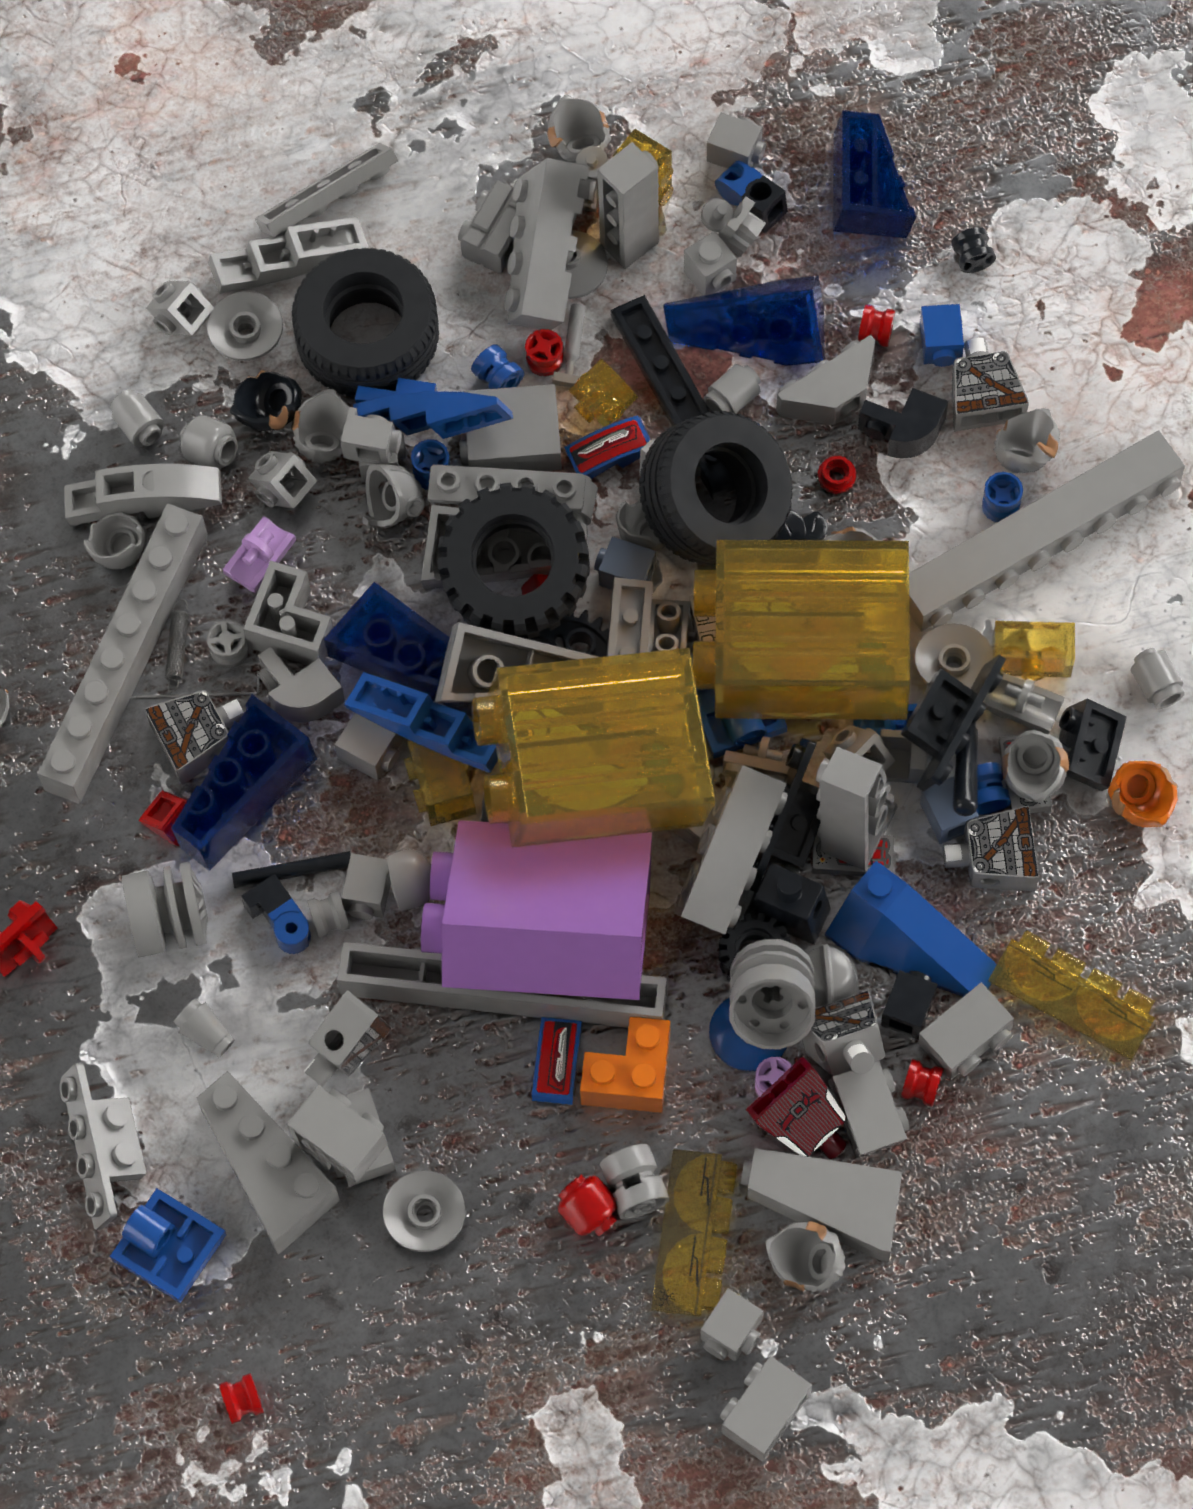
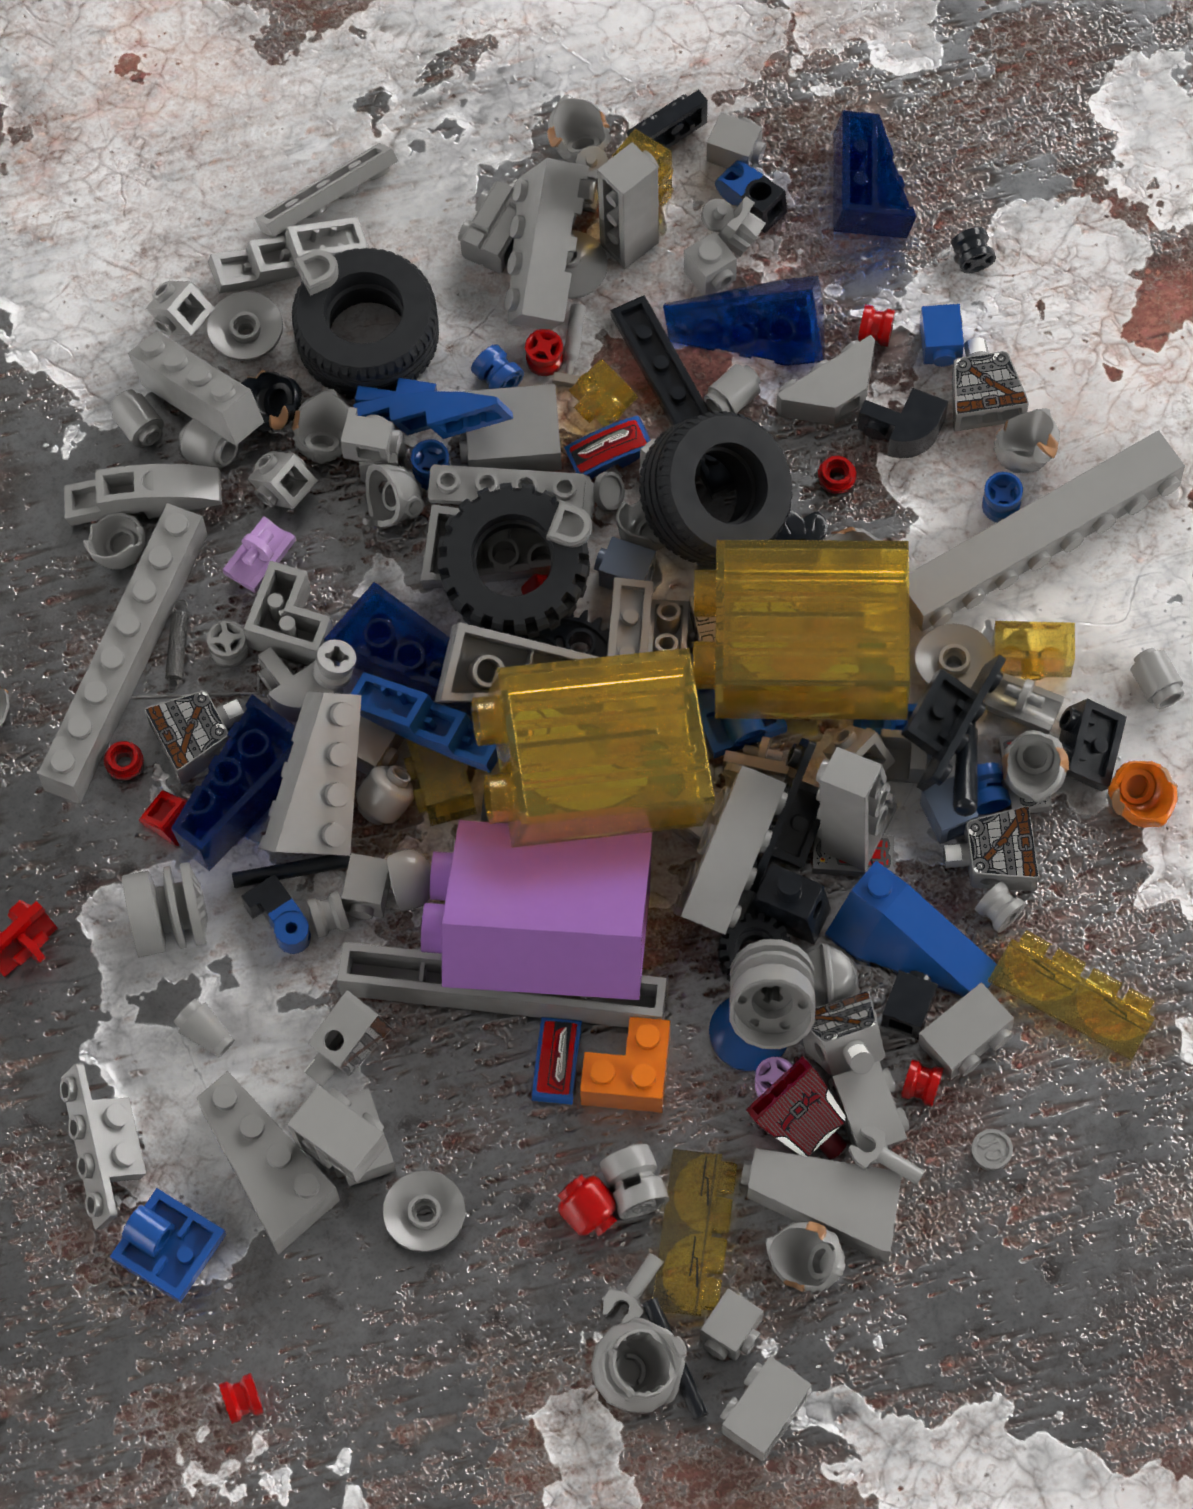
(118, 751): none -> red plate
(196, 387): none -> light grey brick
(317, 270): none -> light grey tile
(318, 780): none -> light grey wedge
(326, 670): none -> light grey wheel
(385, 794): none -> light grey head
(570, 526): none -> light grey tile
(609, 491): none -> light grey piece
(634, 1290): none -> light grey bar
(634, 1348): none -> light grey helmet
(675, 119): none -> black bracket
(687, 1384): none -> black bar
(883, 1155): none -> light grey bar
(992, 1149): none -> light grey piece
(1000, 907): none -> light grey wheel

